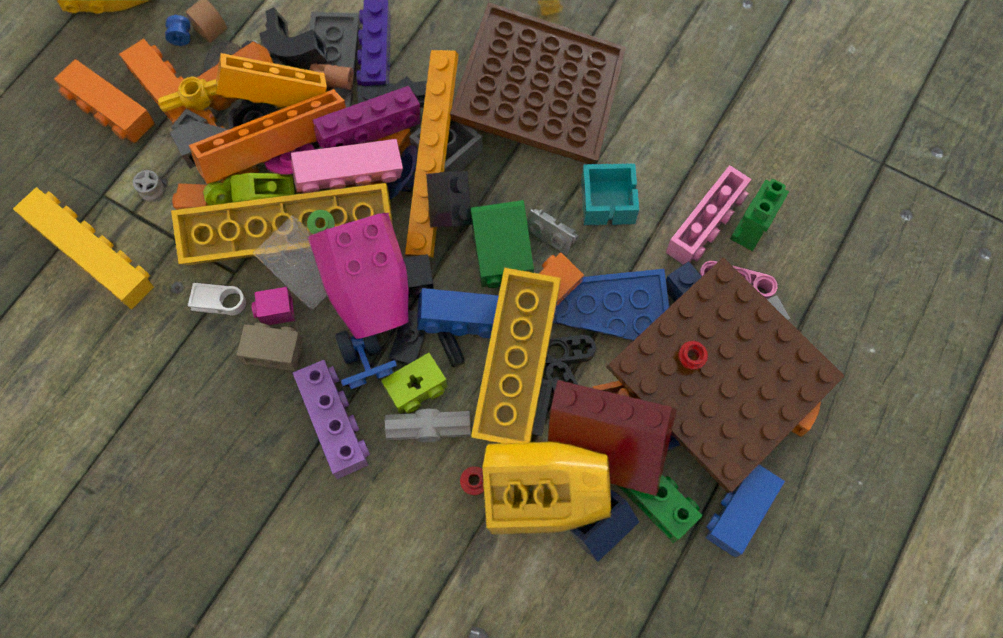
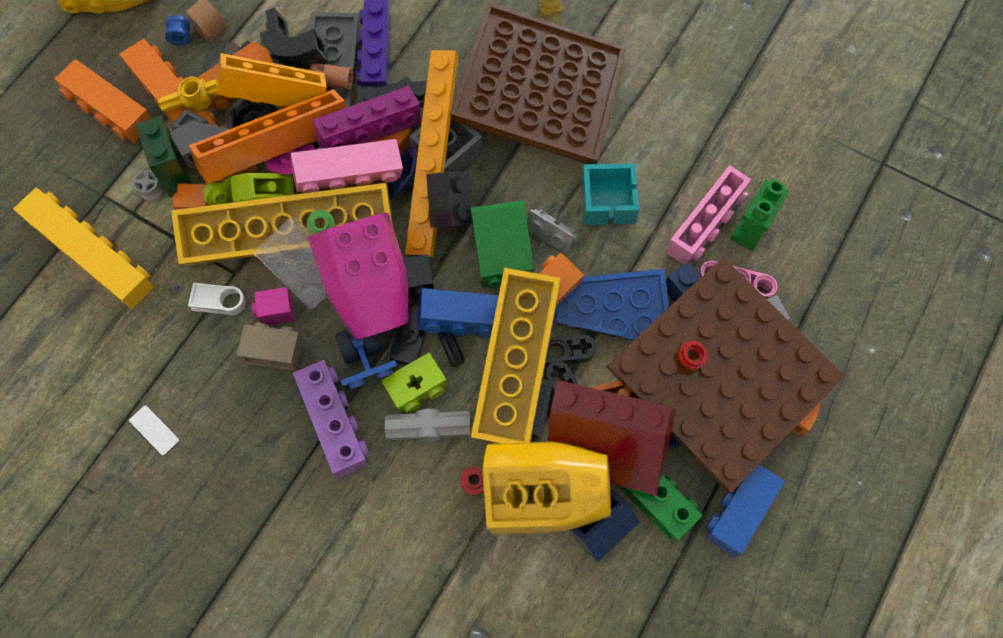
(154, 430): none -> white sticker
(163, 155): none -> dark green brick

